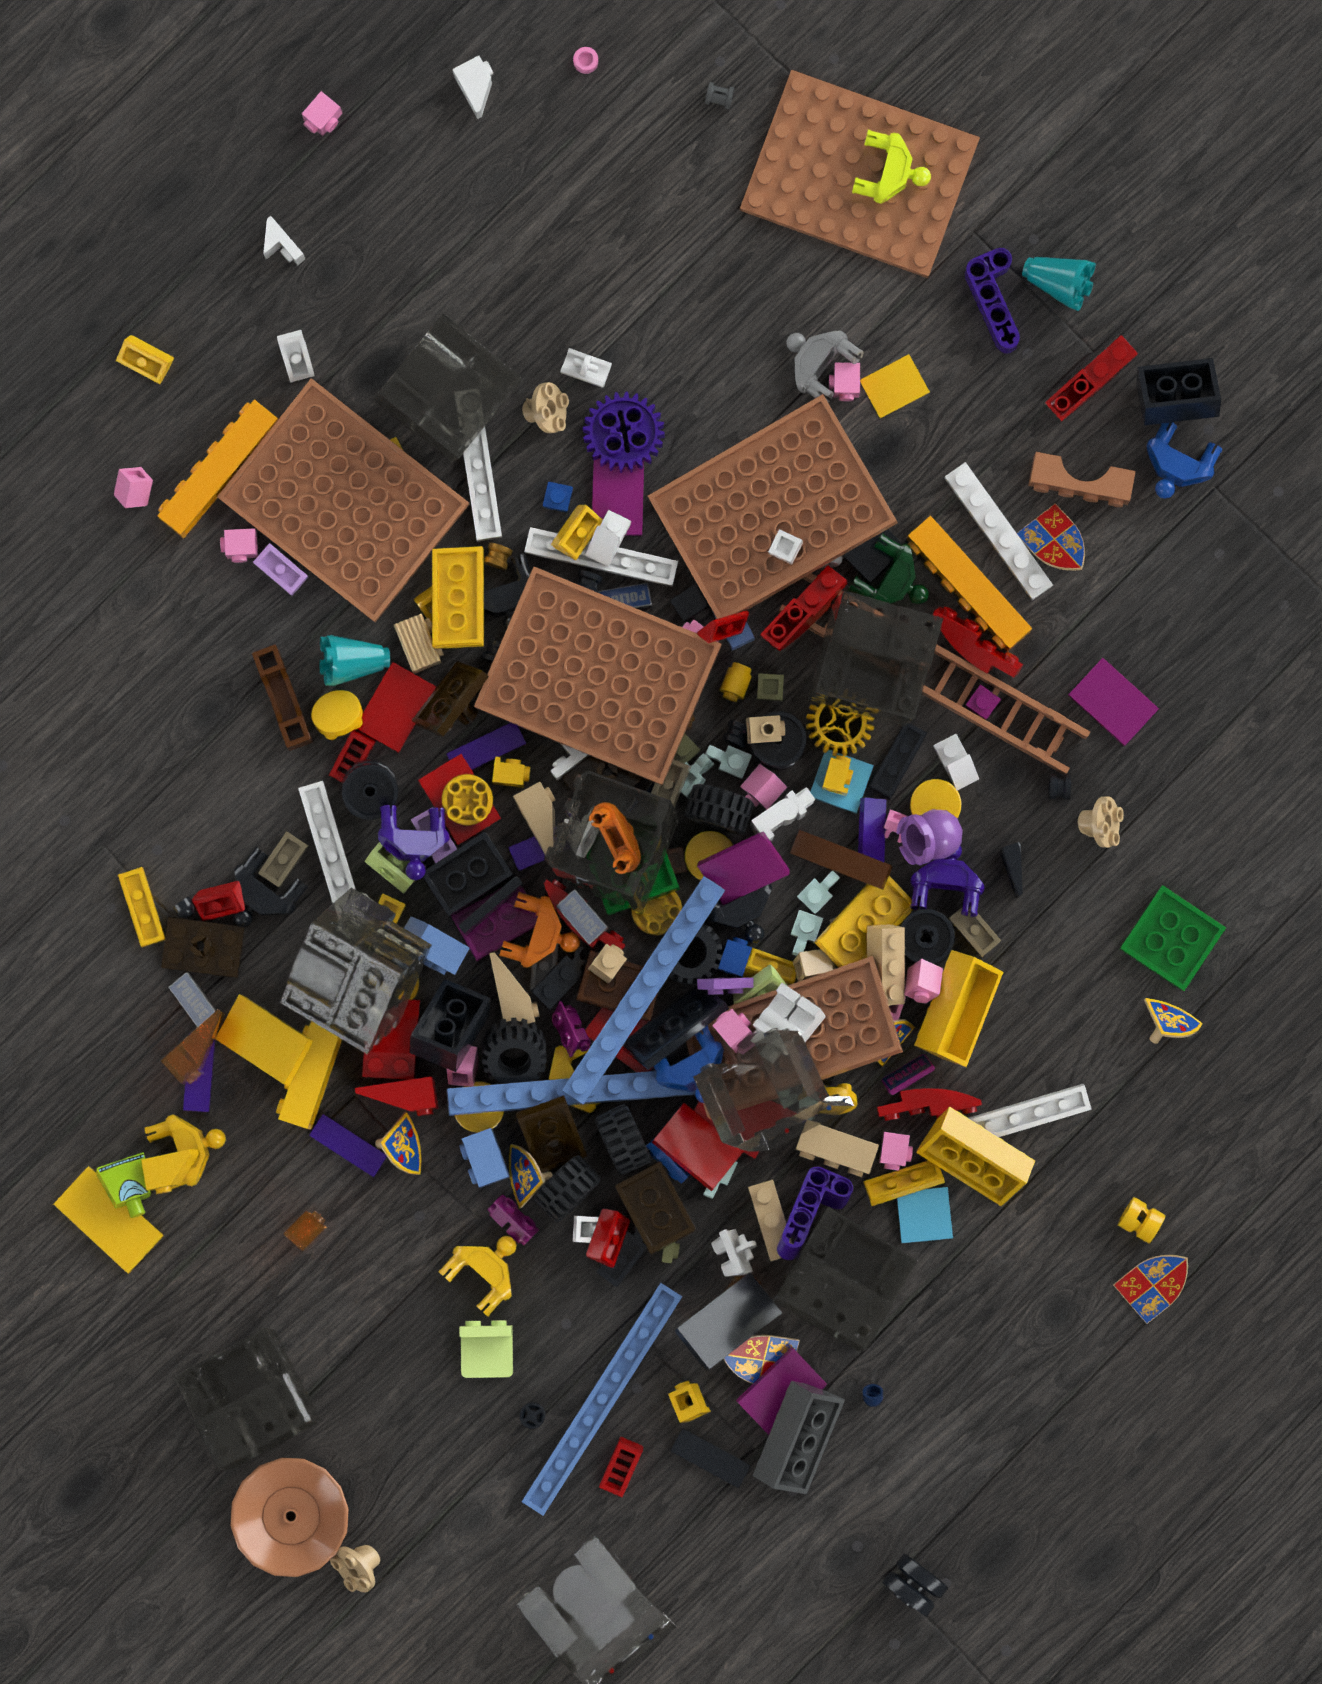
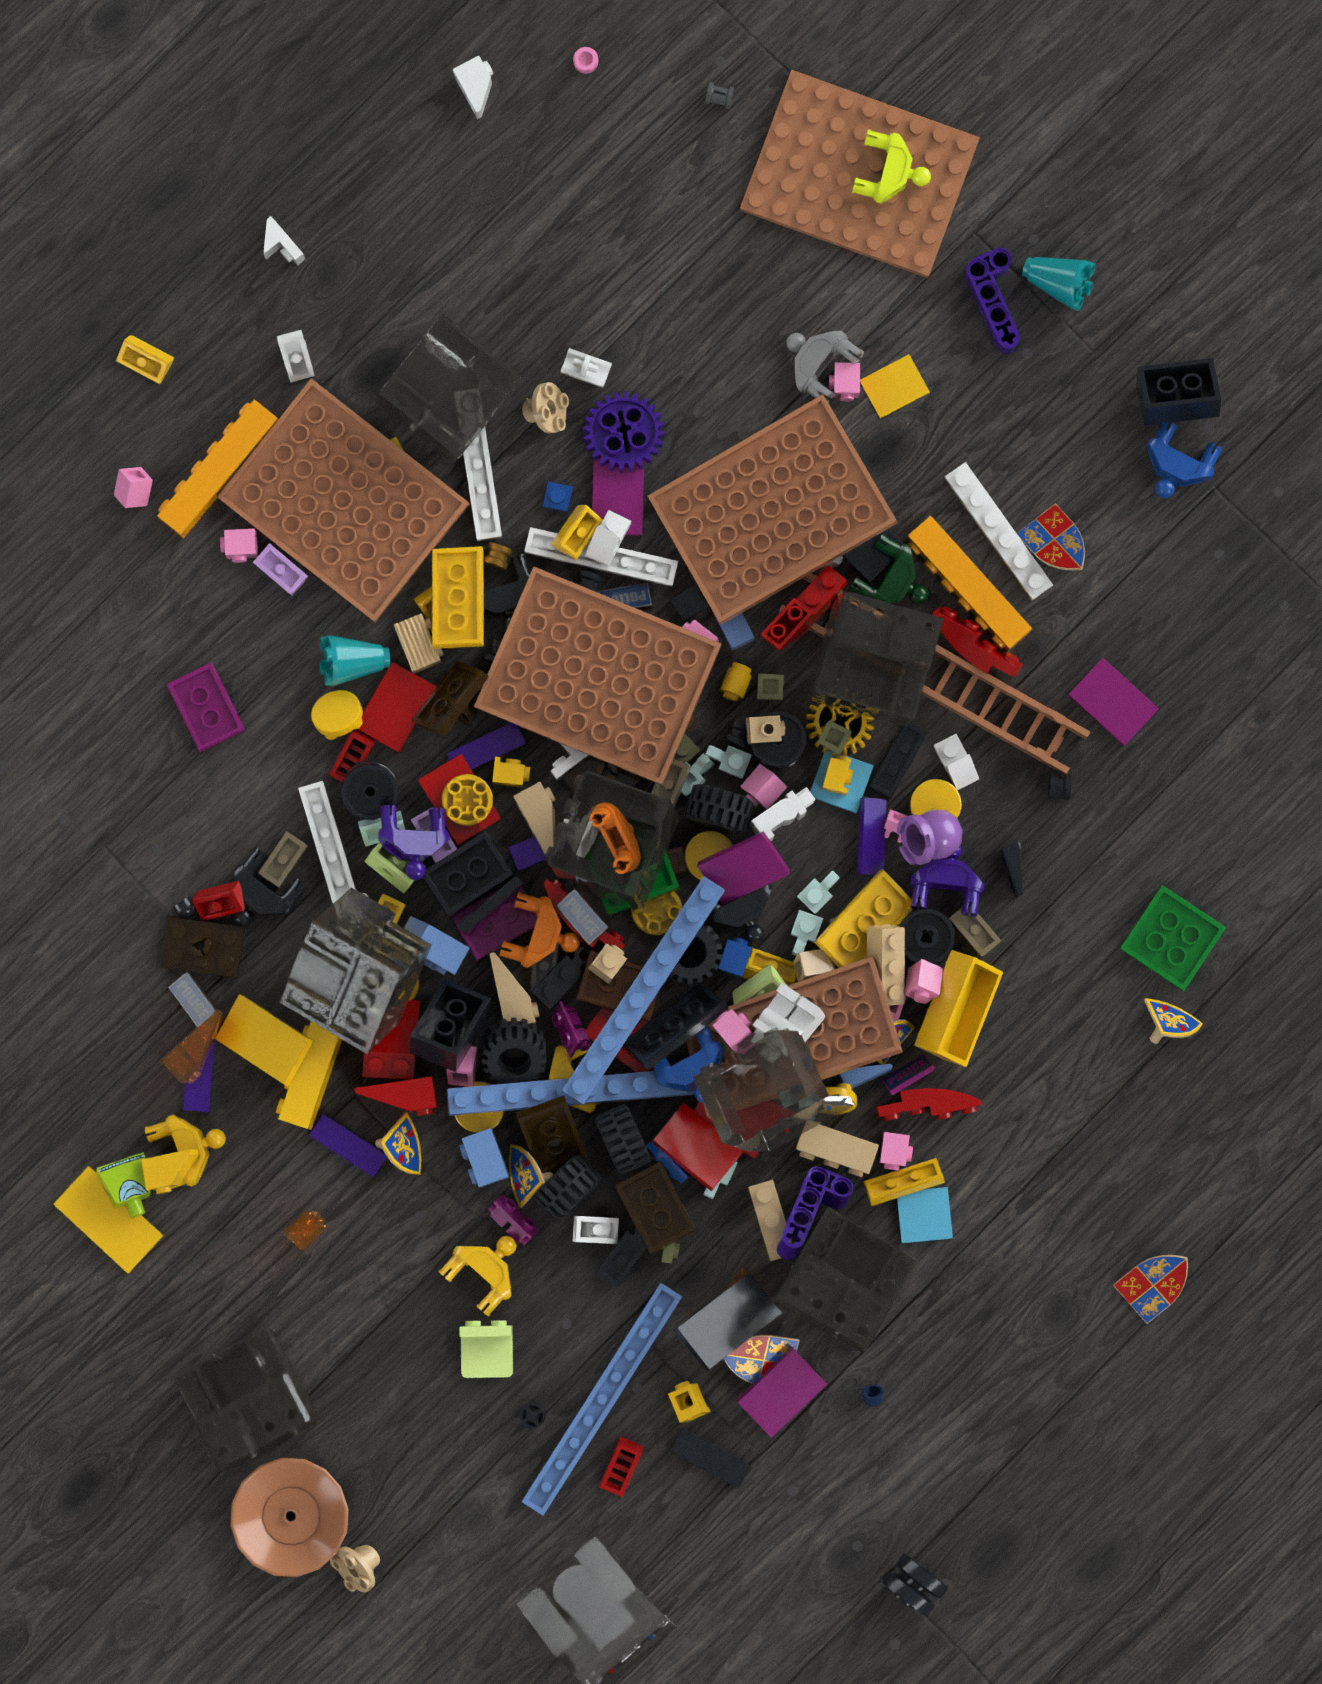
(142, 907): yellow tile -> none
(206, 707): none -> magenta tile
(282, 697): reddish brown arch -> none
(321, 114): bright pink brick -> none
(370, 828): none -> light aqua plate
(608, 1237): red slope -> none
(716, 985): medium lavender plate -> none
(724, 627): red slope -> none
(738, 1252): white hips -> none
(785, 547): white plate -> none
(798, 1438): dark grey slope -> none
(834, 737): none -> olive plate
(841, 859): reddish brown tile -> none
(864, 1074): none -> medium blue slope
(976, 1156): yellow slope -> none
(982, 702): magenta plate -> none
(1035, 1111): white plate -> none
(1050, 474): nougat arch -> none
(1091, 378): red slope -> none
(1102, 822): tan plate -> none
(1149, 1224): yellow wheel -> none

